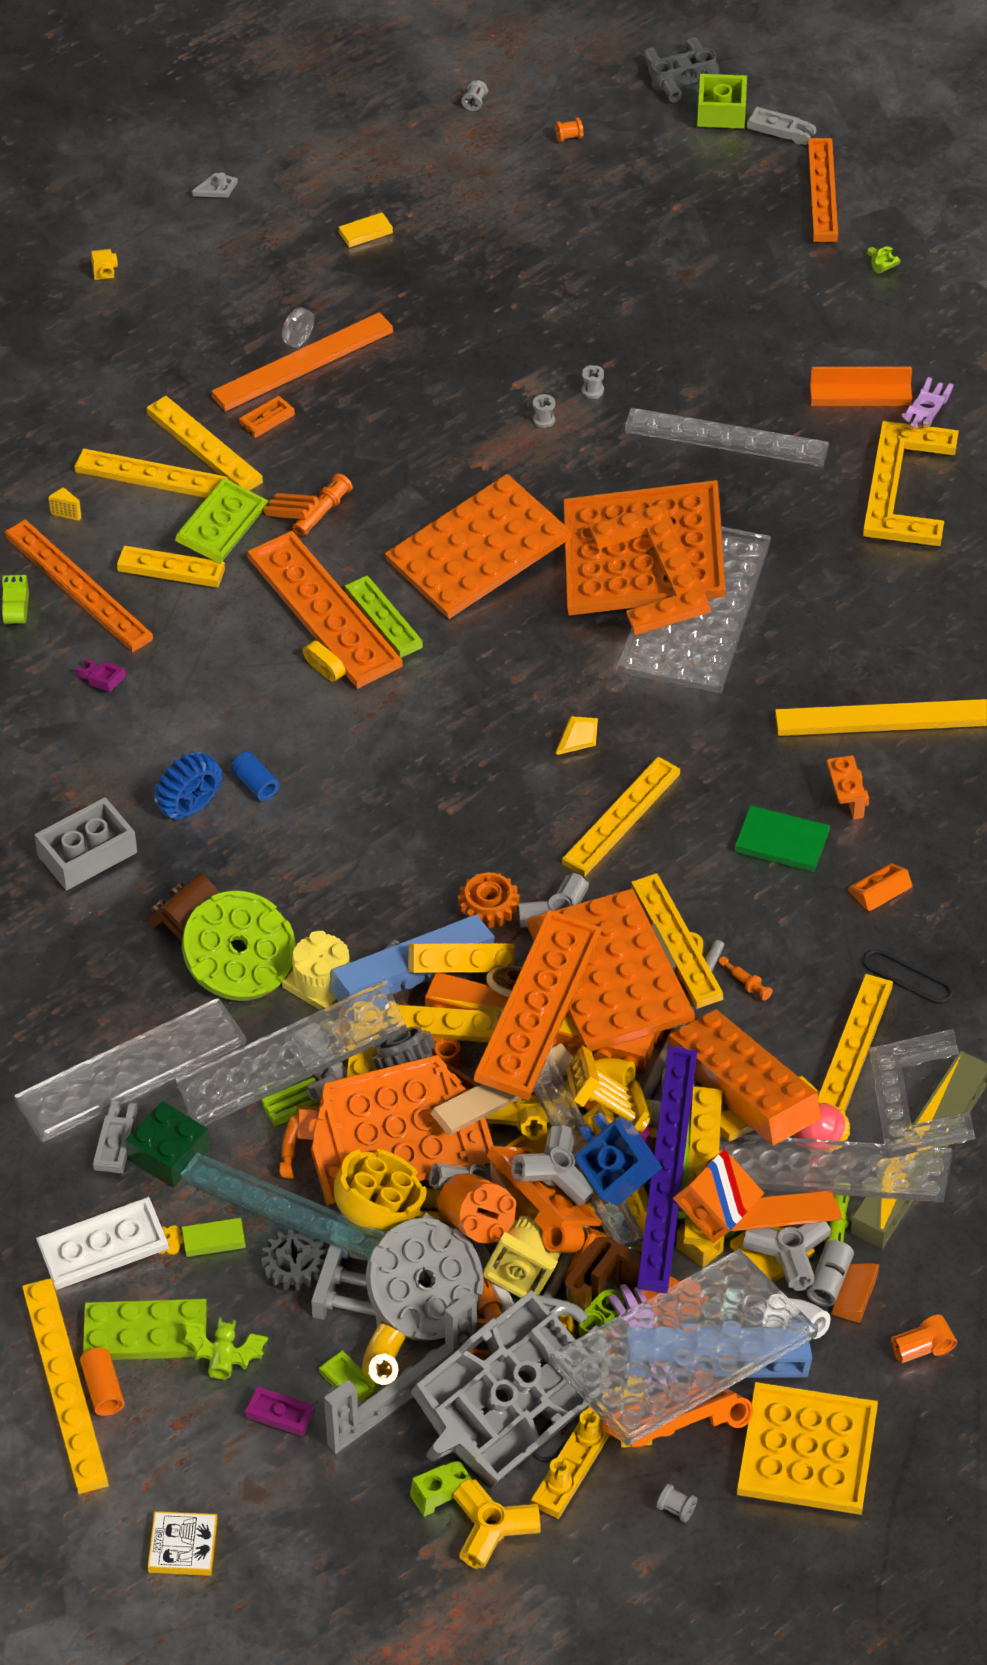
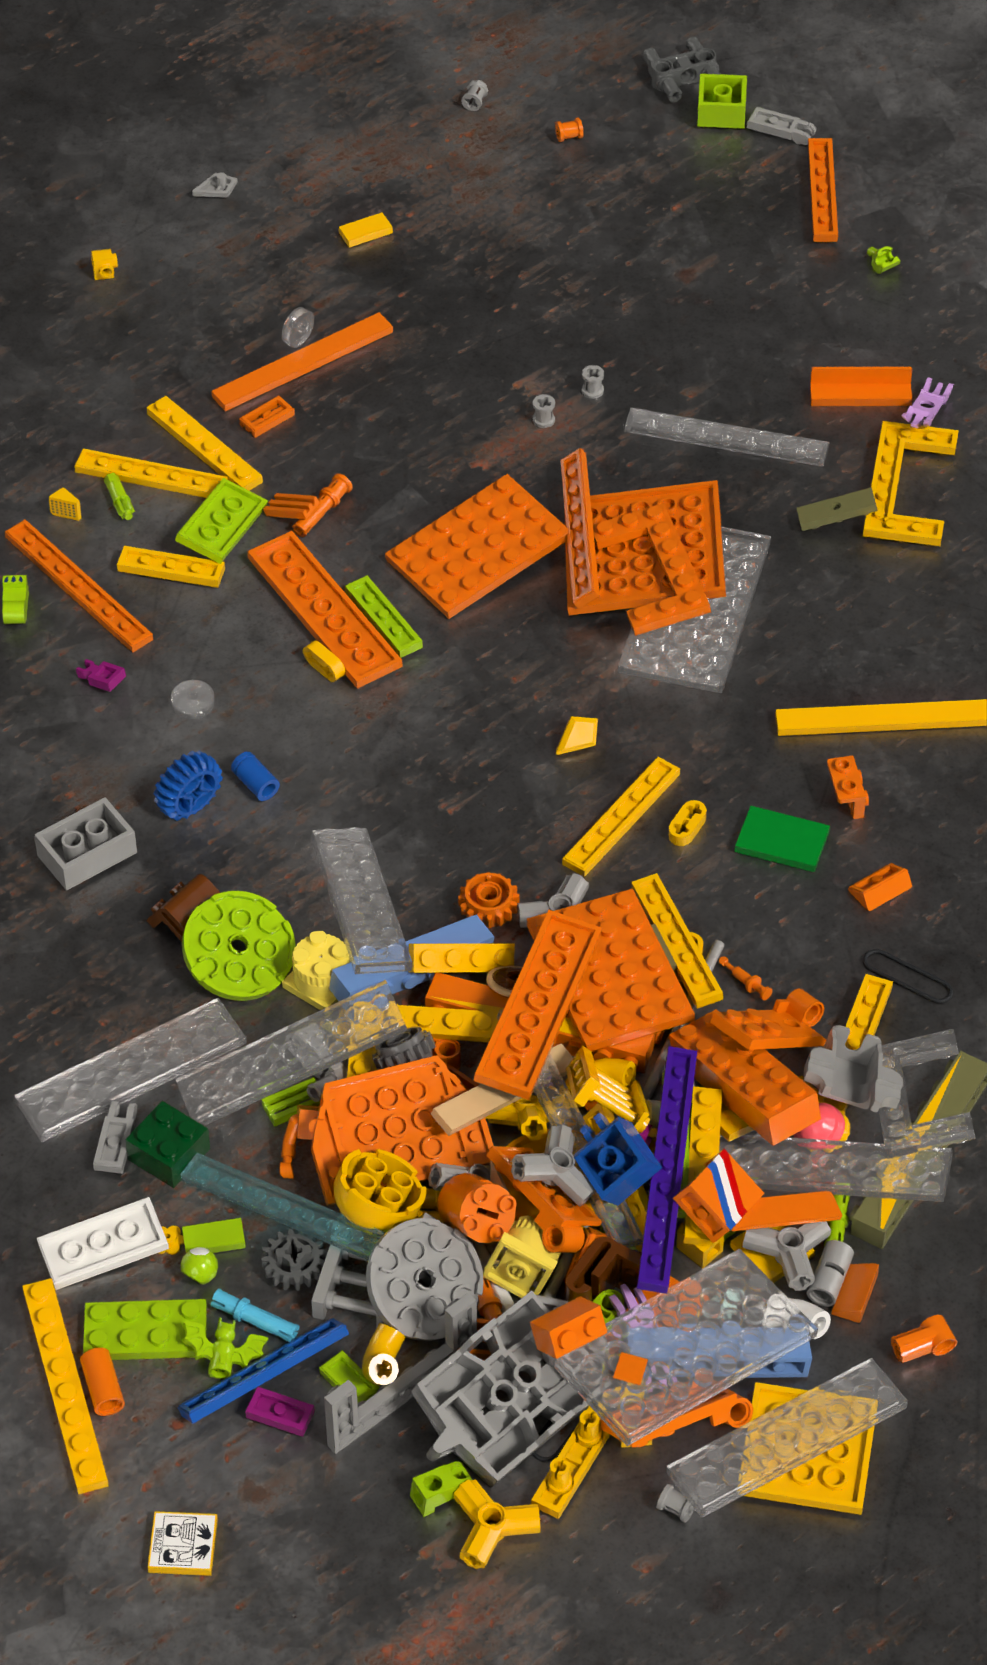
(120, 499): none -> lime piece
(188, 708): none -> clear piece
(199, 1265): none -> lime piece
(243, 1310): none -> medium azure pin
(262, 1370): none -> blue tile
(361, 901): none -> clear plate
(568, 1327): none -> orange brick
(580, 525): none -> orange tile
(630, 1368): none -> orange sticker
(682, 821): none -> yellow beam
(782, 1027): none -> orange hinge
(786, 1437): none -> clear plate
(837, 509): none -> olive tile
(853, 1075): none -> light grey piece

